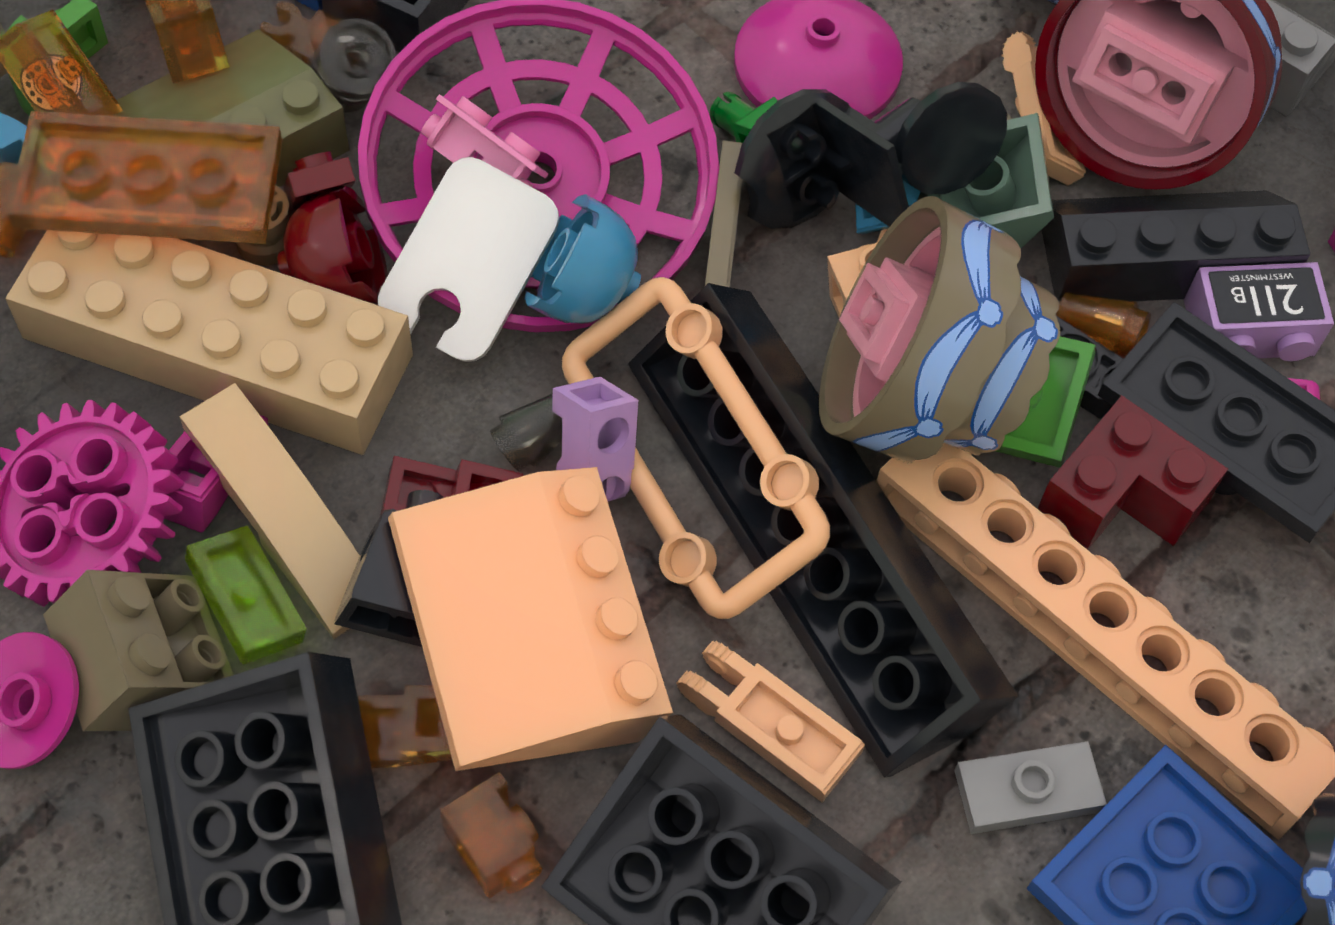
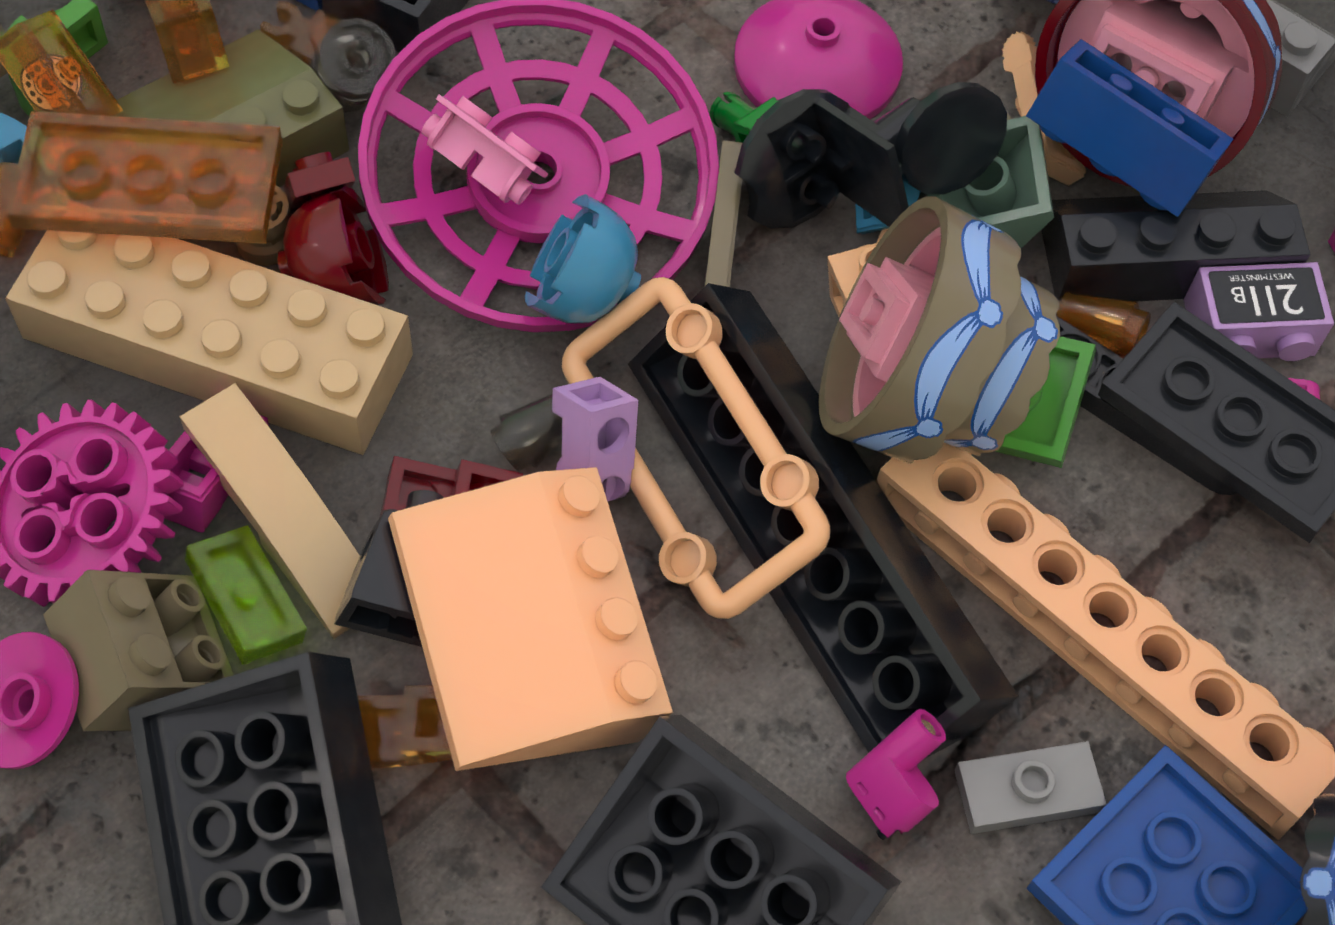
(478, 243): white piece -> none
(492, 838): clear orange brick -> none
(774, 721): light nougat hinge -> none
(889, 779): none -> dark pink piece
(1128, 127): none -> blue brick
(1132, 467): dark red brick -> none

